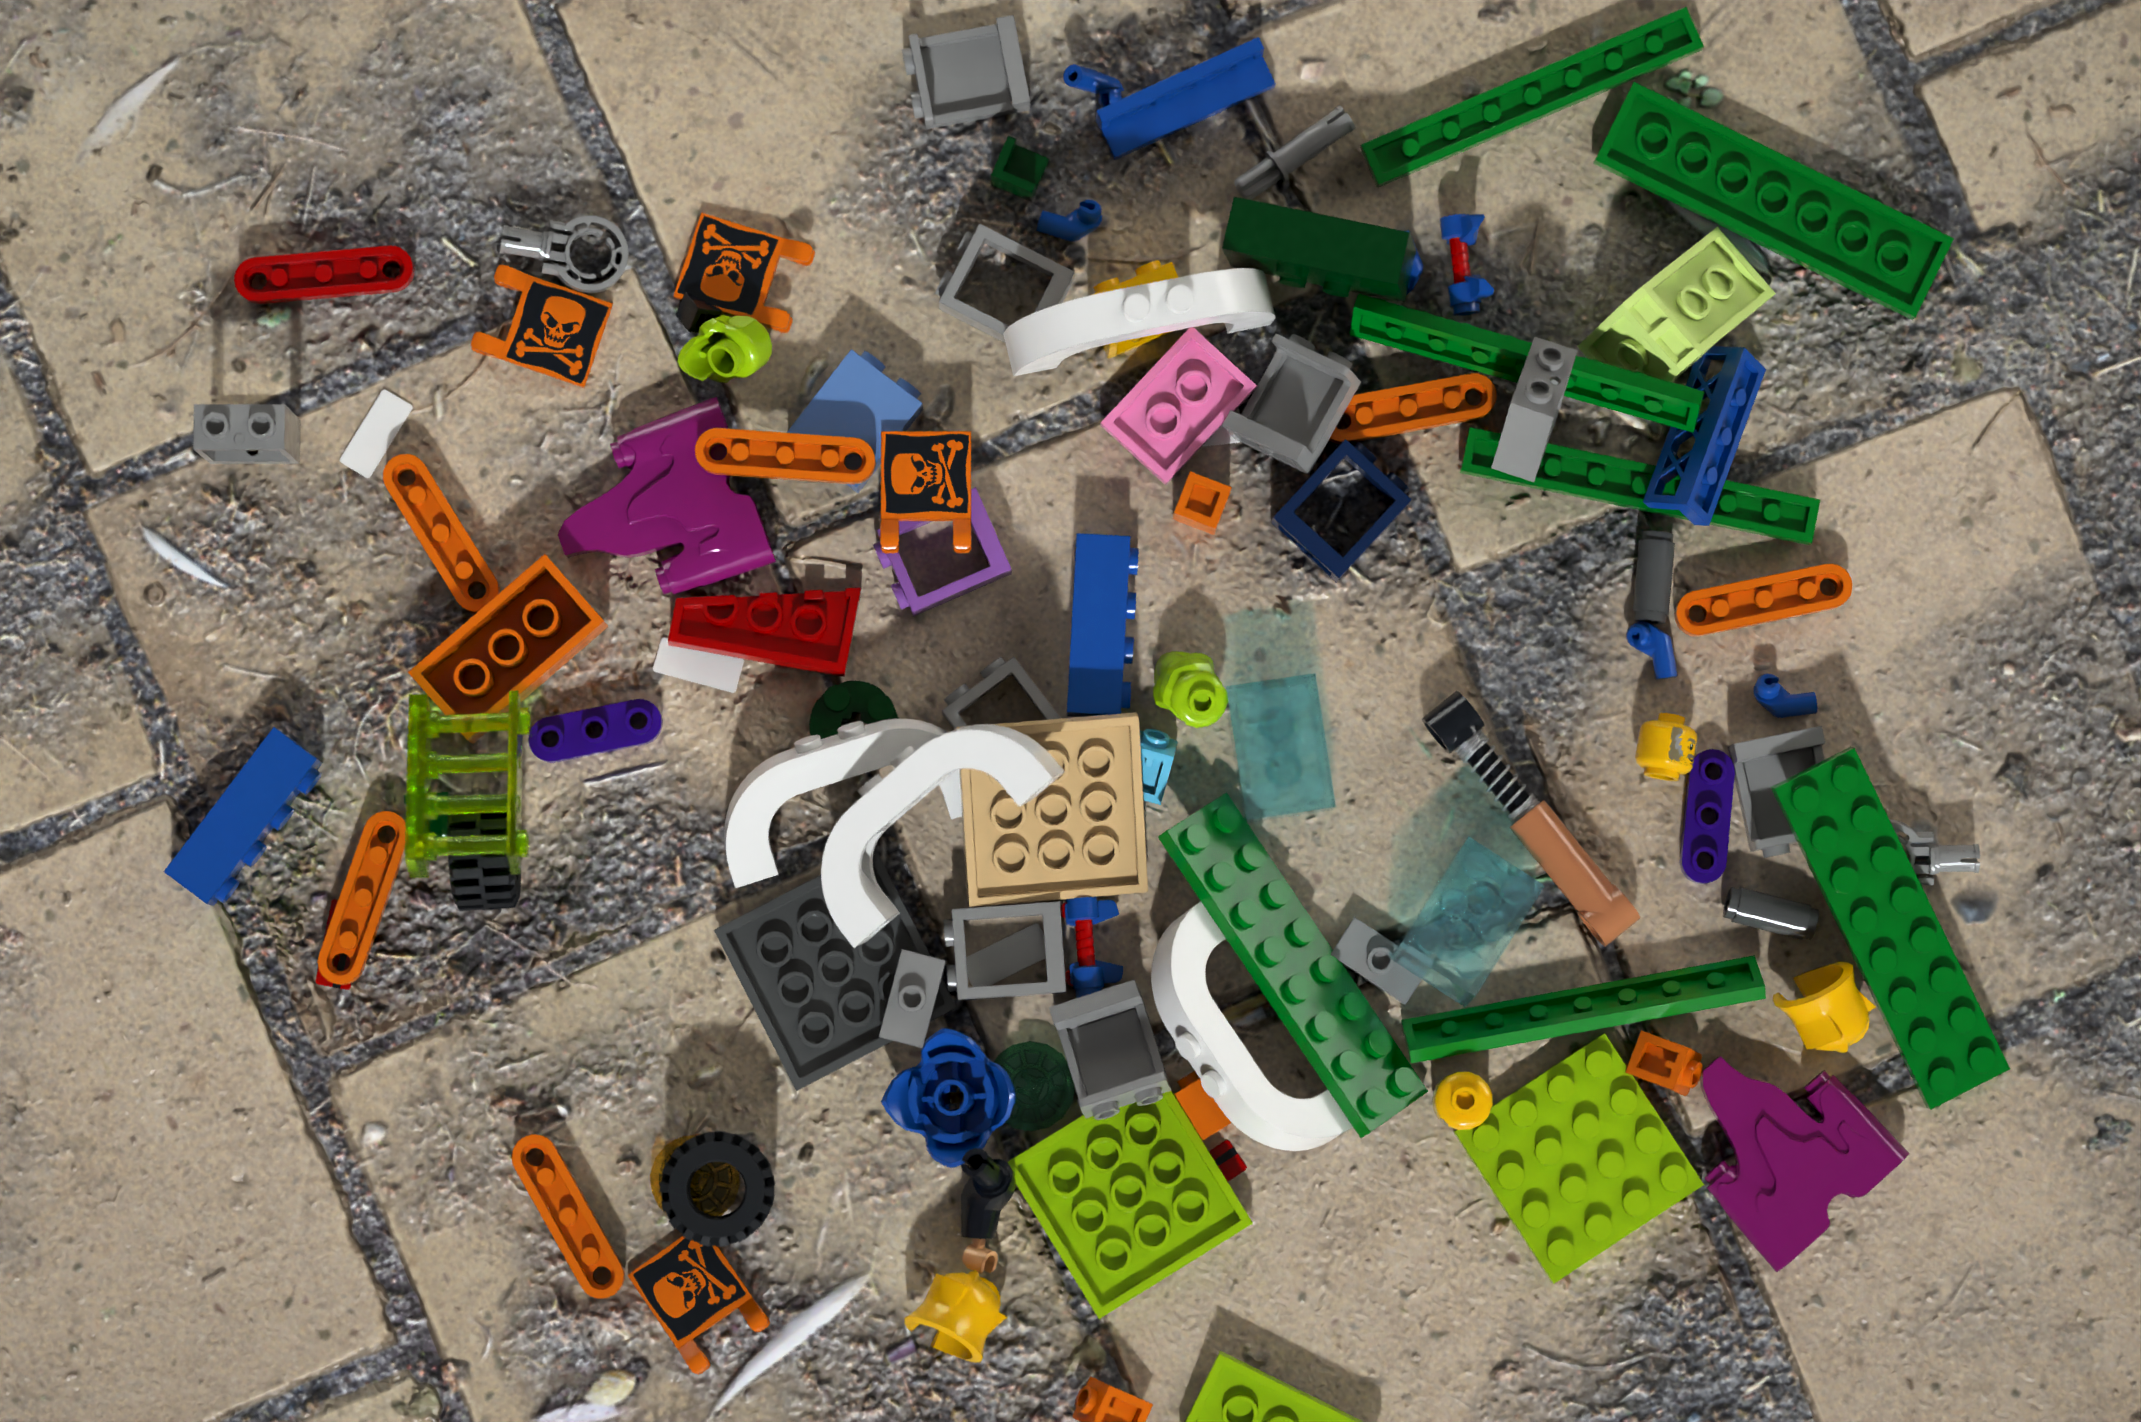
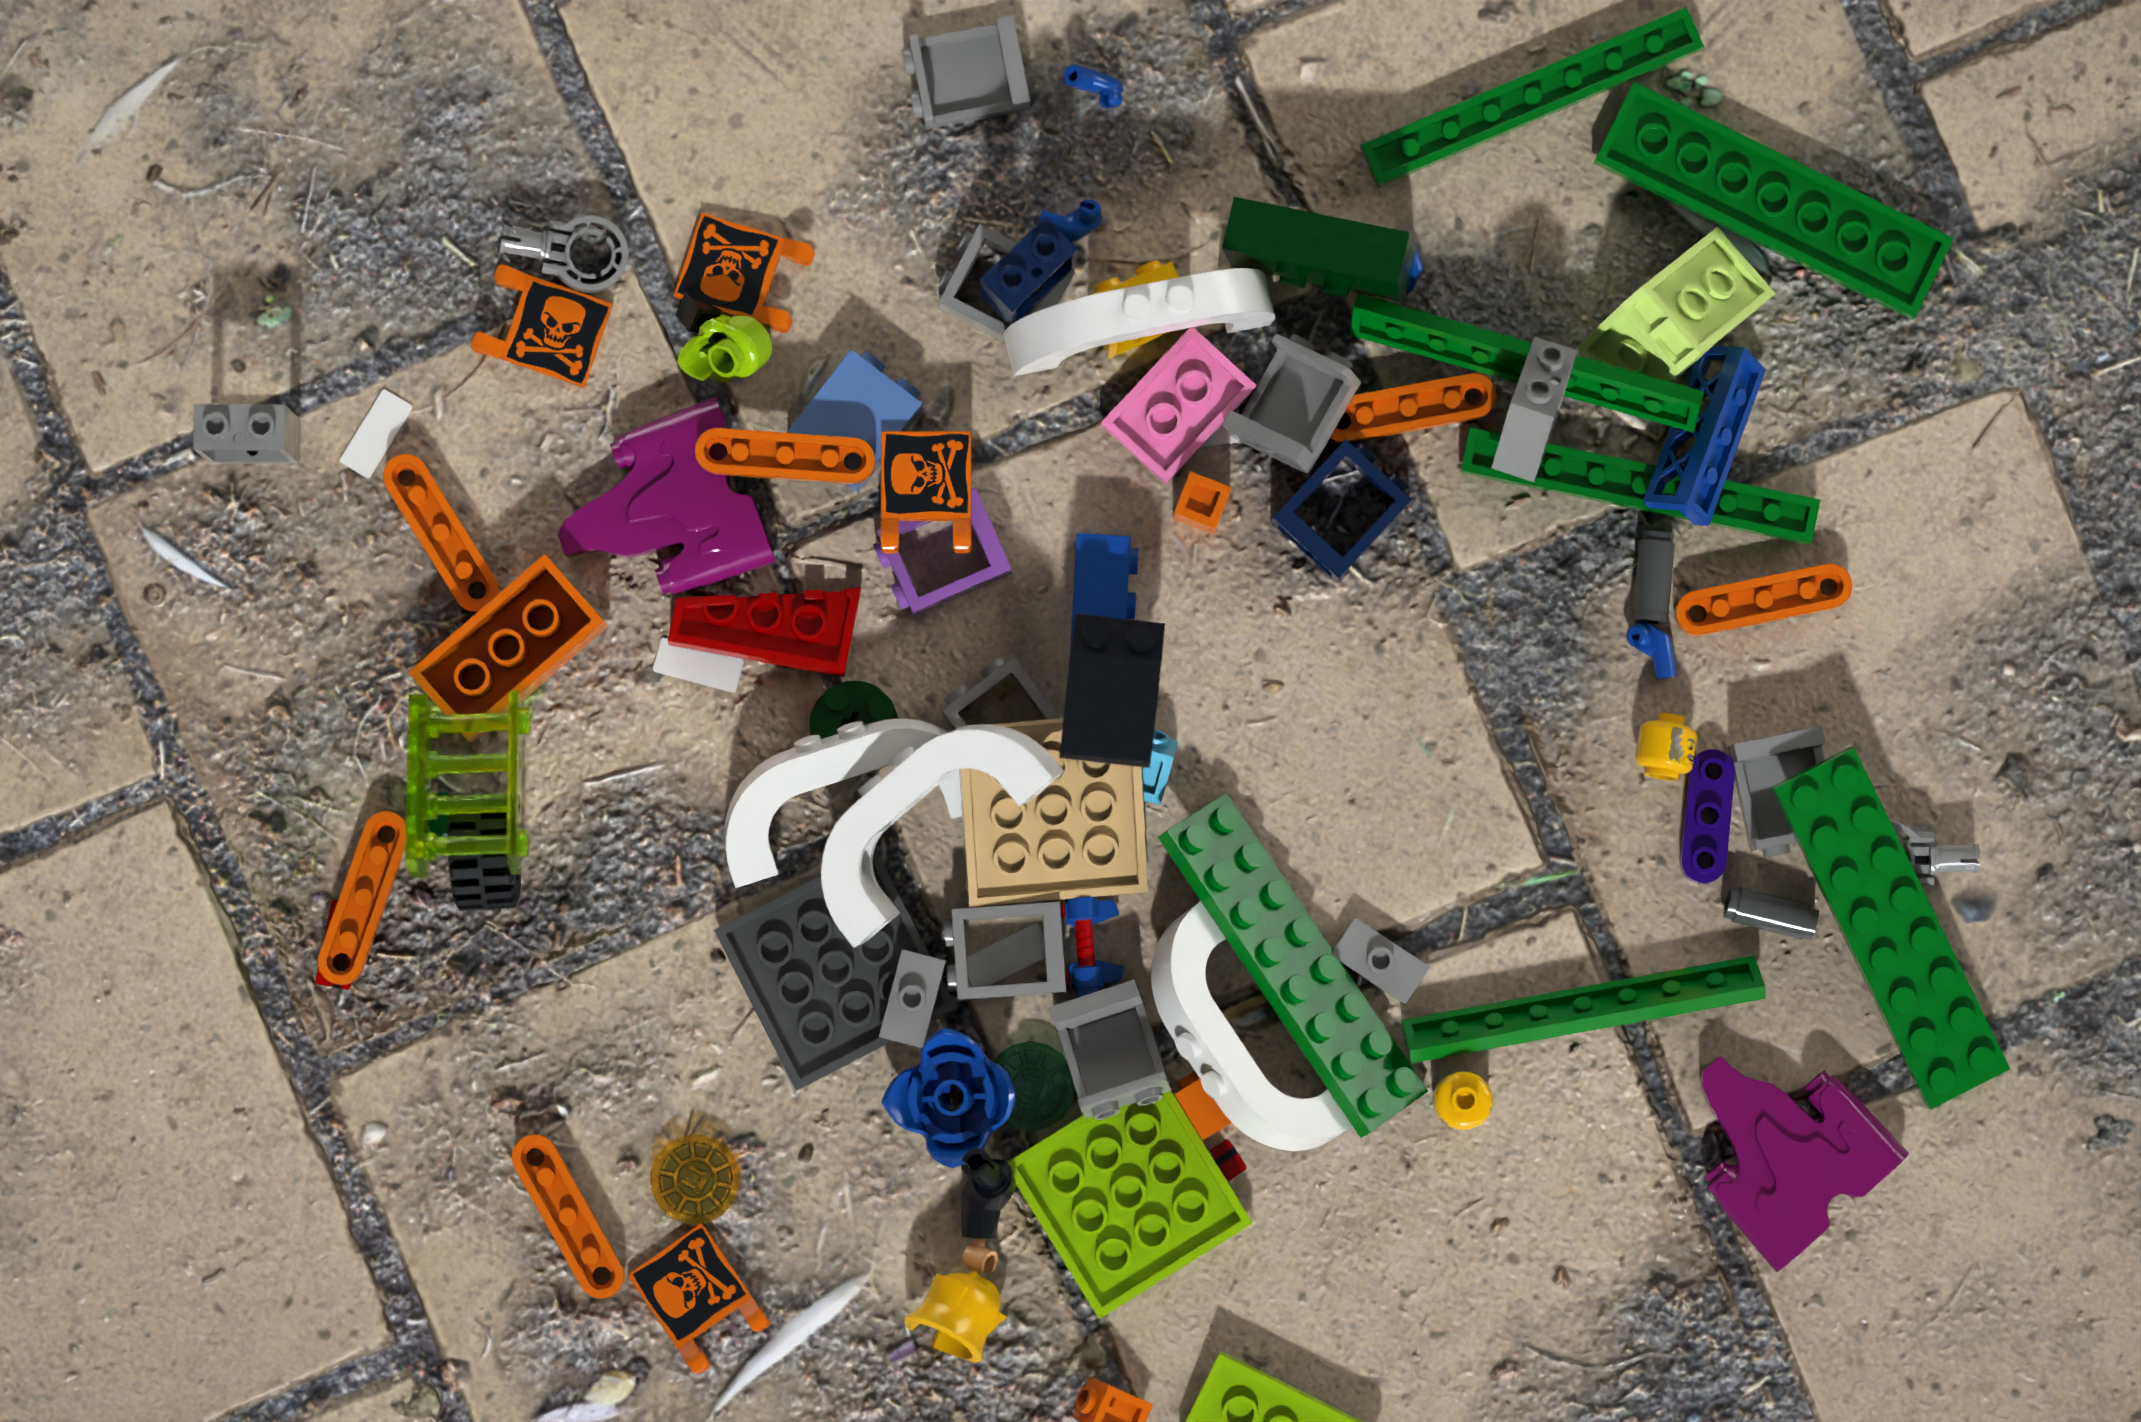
(244, 817): blue brick -> none
(324, 274): red plate -> none
(616, 733): dark purple plate -> none
(676, 1188): black tyre -> none
(1018, 170): dark green panel -> none
(1037, 260): none -> dark blue window
(1112, 690): none -> black slope
(1185, 99): blue fence -> none
(1189, 688): lime head -> none
(1279, 748): clear light blue brick -> none
(1294, 153): light grey axle -> none
(1467, 289): blue piece -> none
(1467, 922): clear light blue brick -> none
(1535, 824): piece -> none
(1579, 1158): lime plate -> none
(1665, 1063): orange bracket -> none
(1781, 702): blue arm -> none
(1832, 1008): yellow helmet -> none

